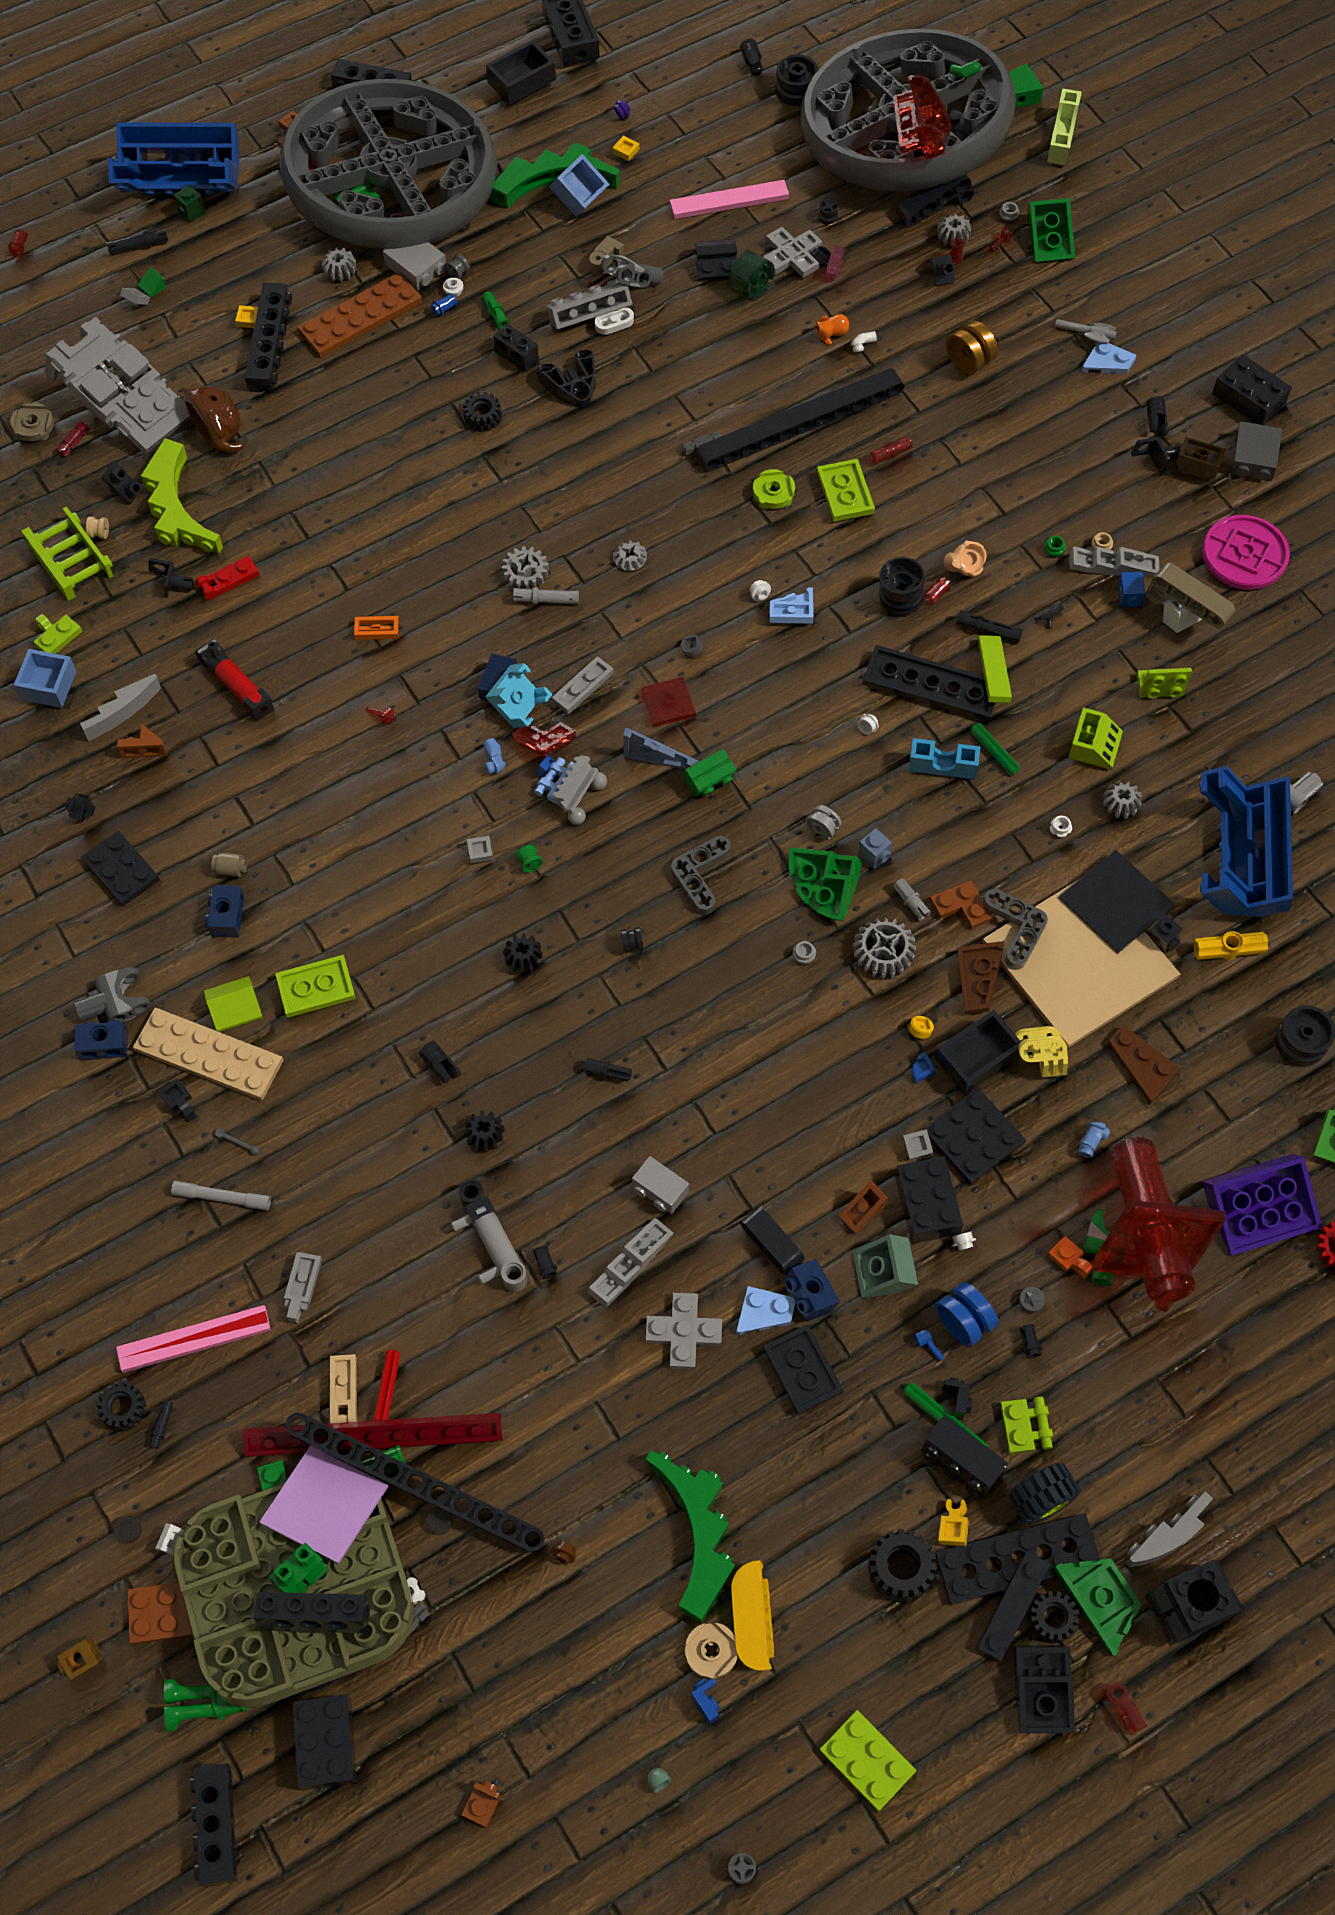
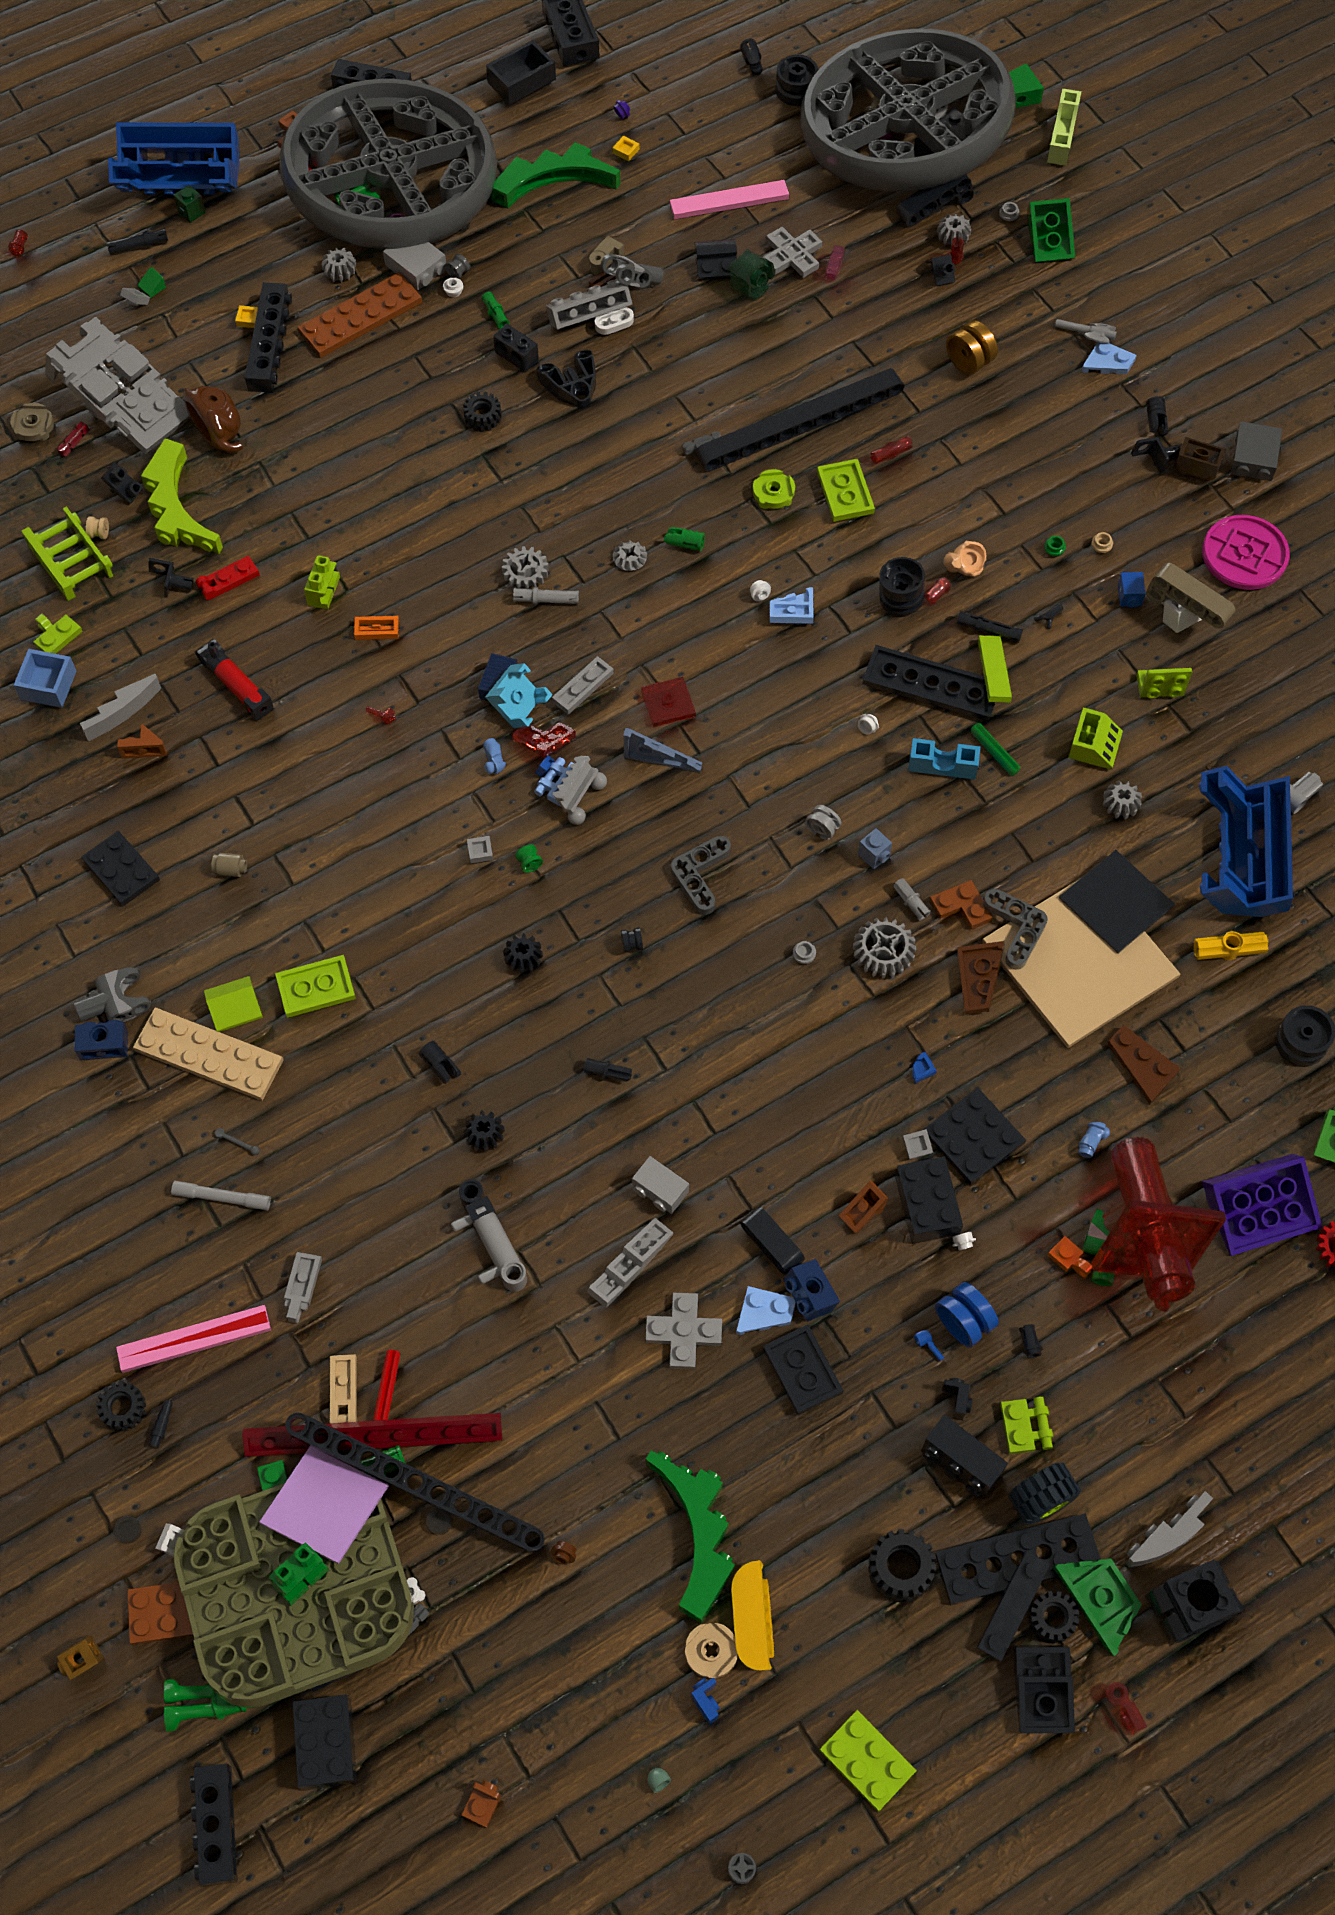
(80, 807): black gear -> none
(176, 1097): black plate -> none
(227, 923): dark blue brick -> none
(312, 1612): black brick -> none
(321, 583): none -> lime hips
(443, 304): blue pin -> none
(547, 1268): black pin -> none
(579, 185): medium blue piece -> none
(685, 538): none -> green hinge
(691, 645): dark grey tile -> none
(709, 773): green brick -> none
(822, 255): black plate -> none
(825, 880): green brick -> none
(828, 211): black wheel -> none
(833, 326): orange animal -> none
(861, 339): white arm -> none
(885, 1266): sand green slope -> none
(921, 1027): yellow tile -> none
(926, 126): clear red piece -> none
(933, 1408): green axle -> none
(955, 1526): yellow plate -> none
(965, 71): green arm -> none
(978, 1052): black piece -> none
(1004, 237): clear red hand -> none
(1031, 1300): dark grey tile -> none
(1047, 1050): light yellow piece -> none
(1061, 821): white plate -> none
(1113, 562): light grey slope -> none
(1167, 932): black bracket -> none
(1251, 390): black brick -> none

